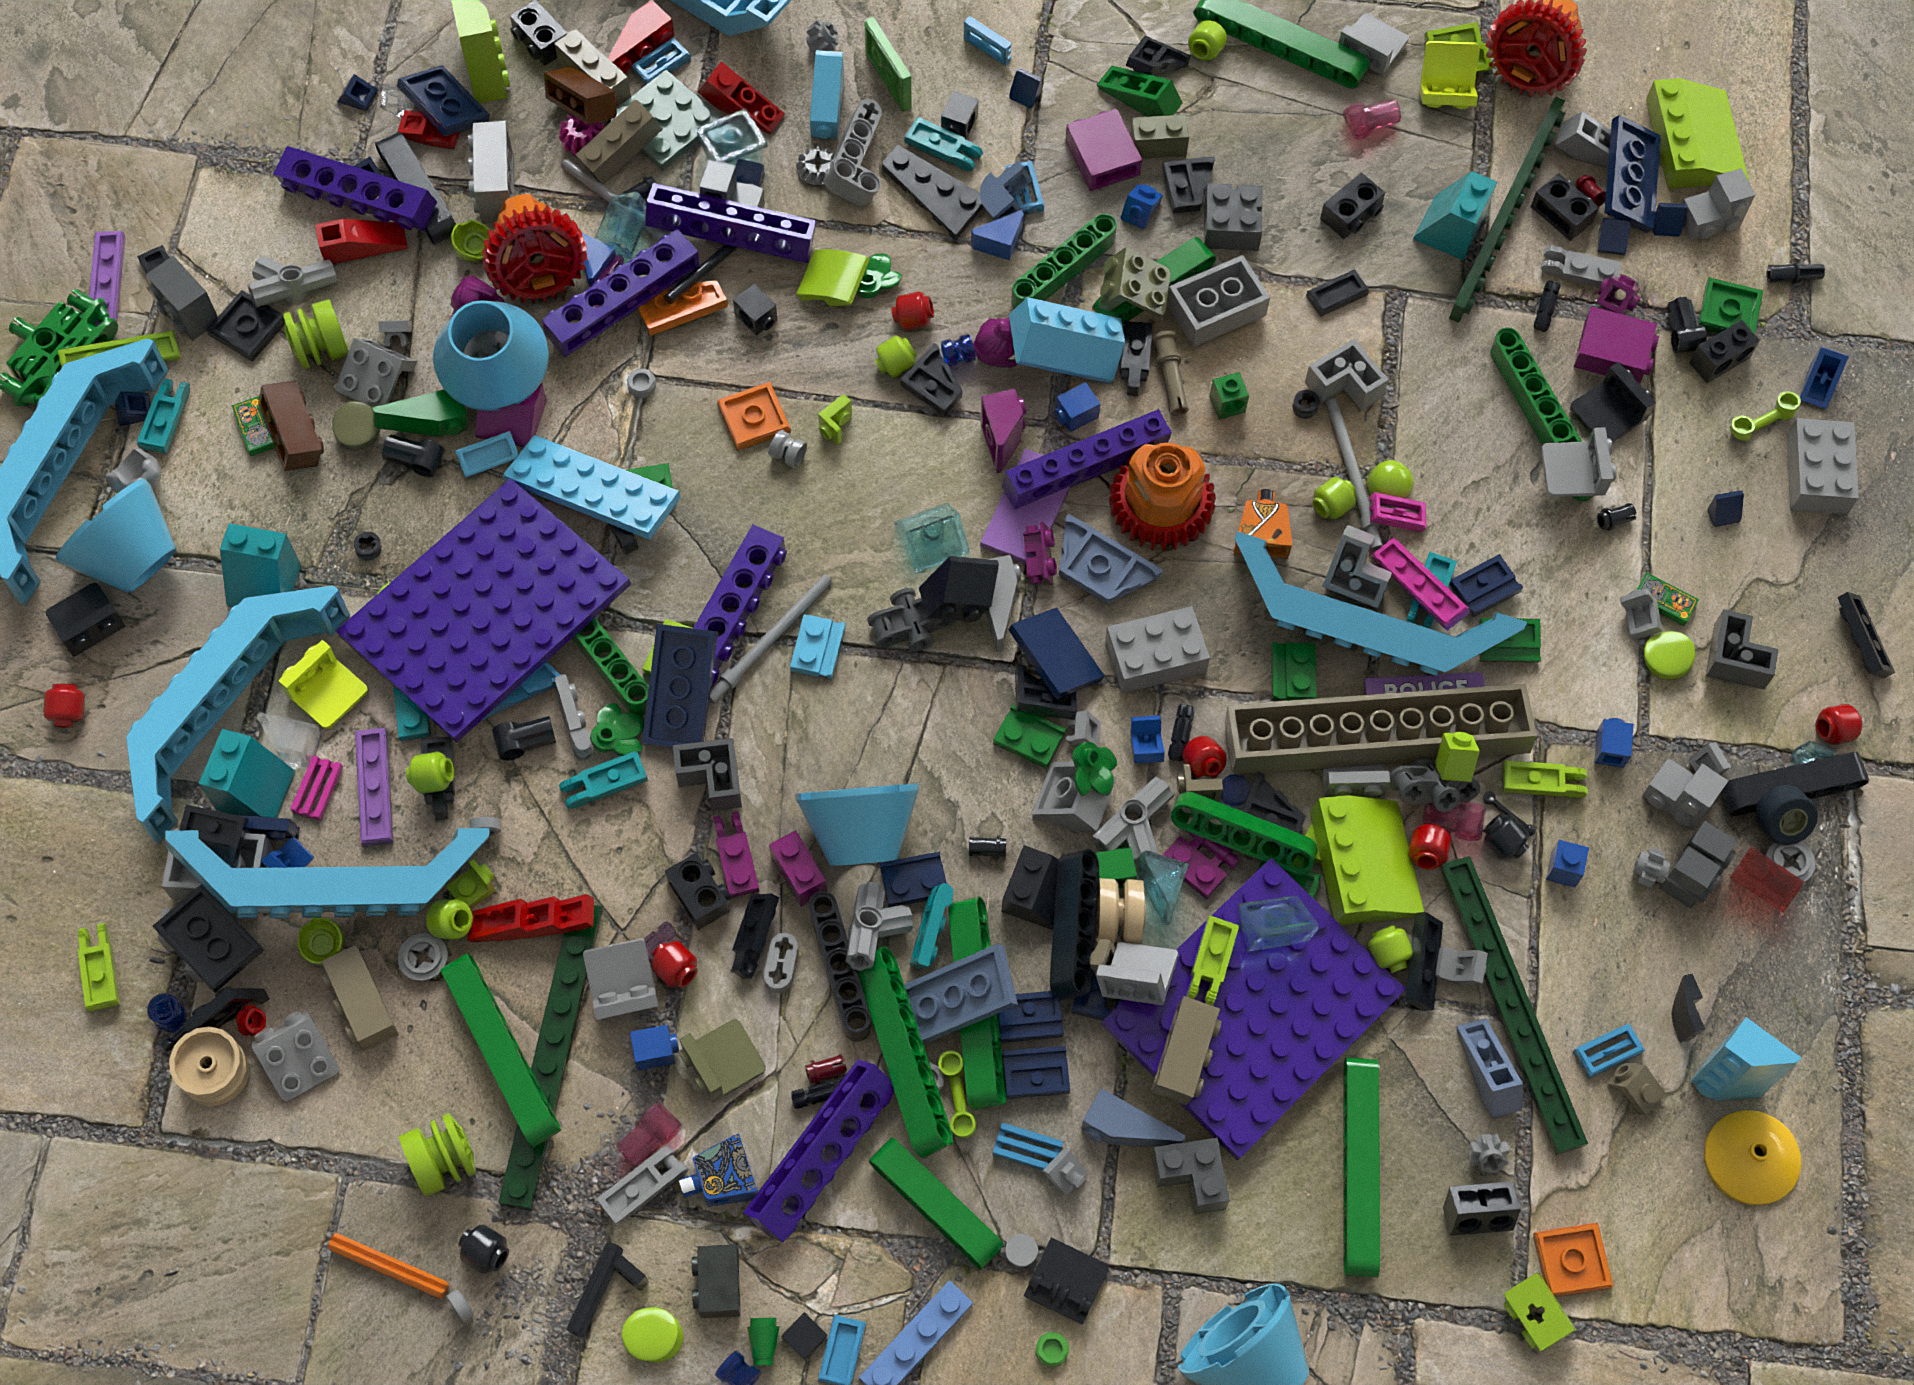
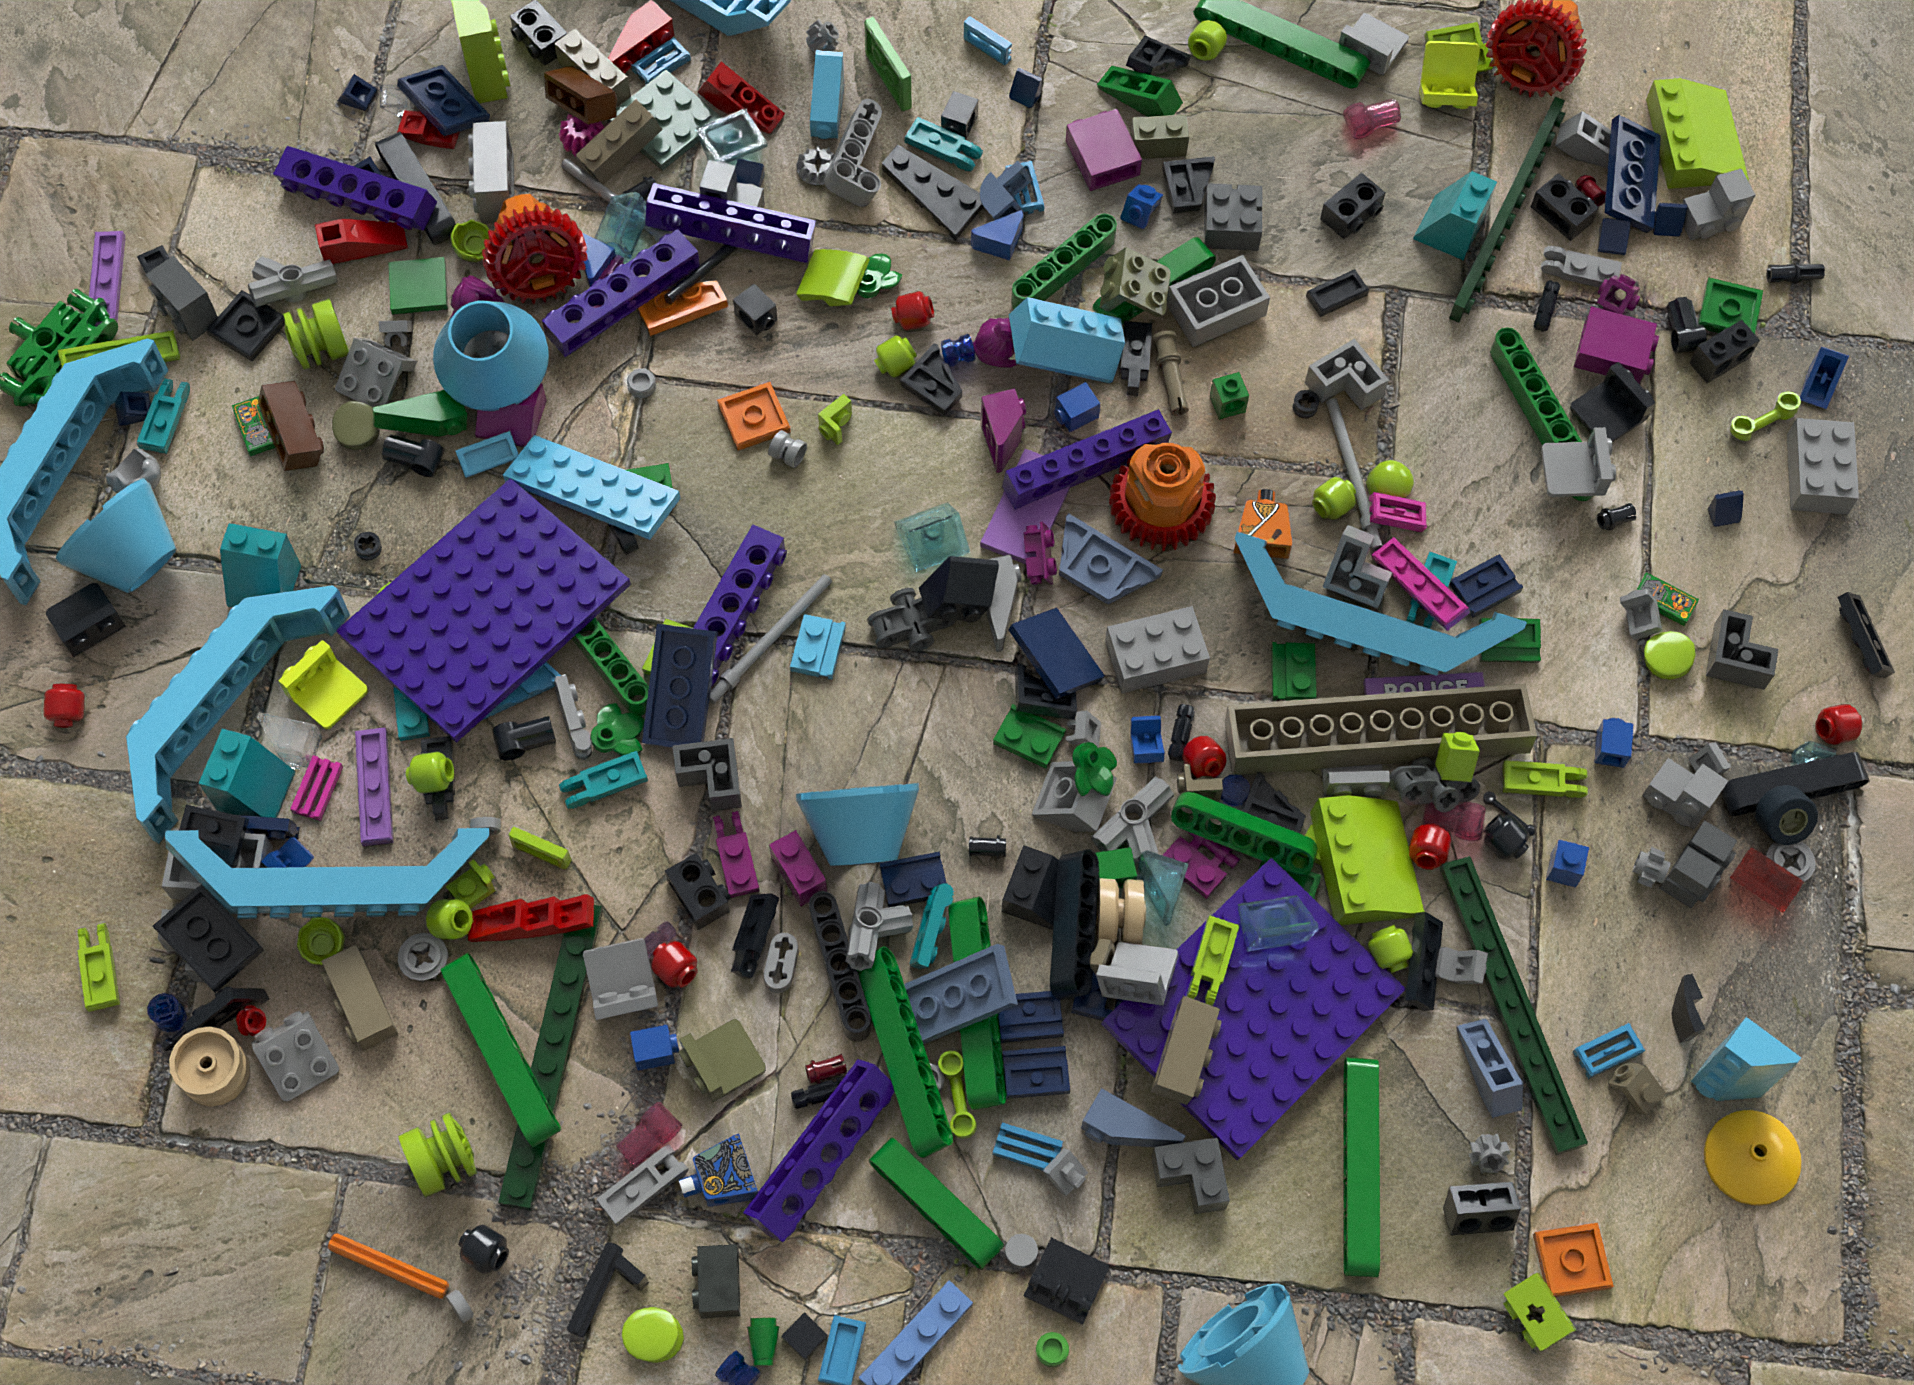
(418, 285): none -> green tile
(540, 848): none -> lime tile

